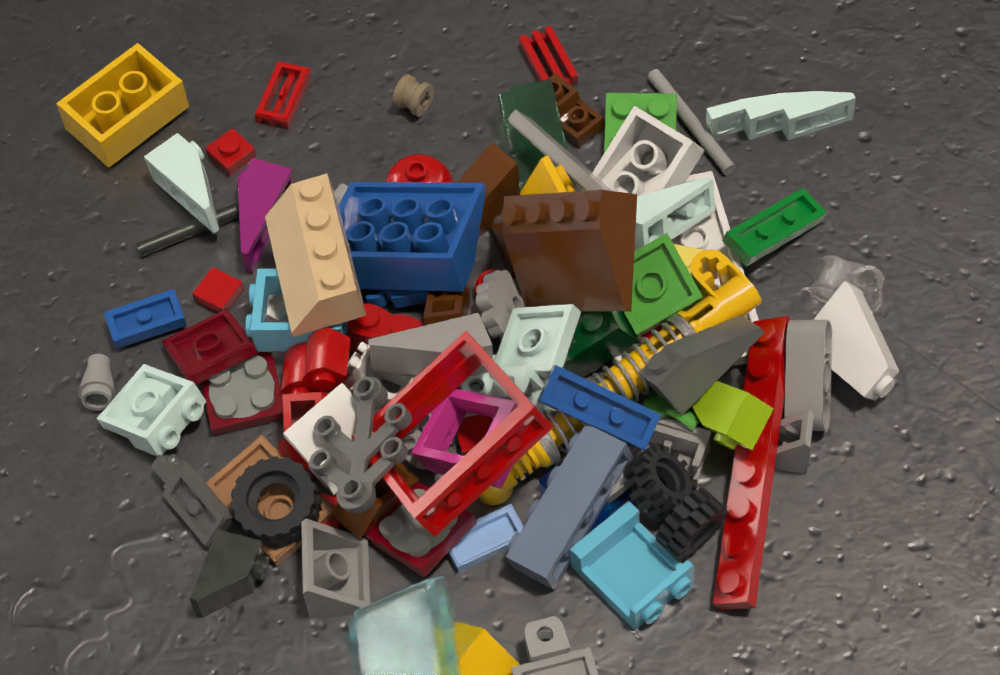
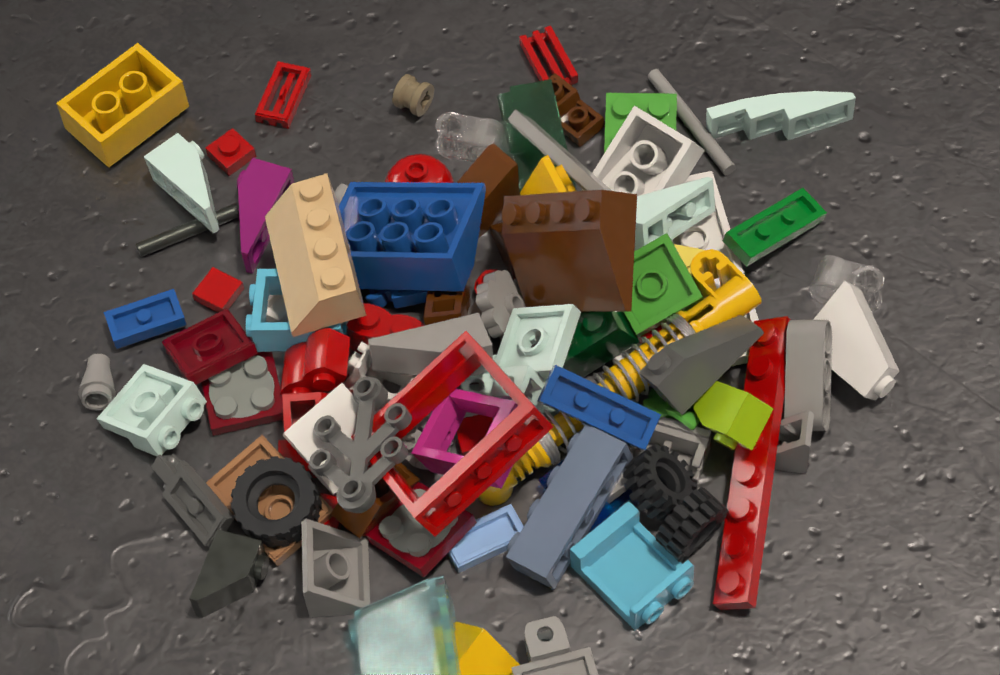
(469, 137): none -> clear piece

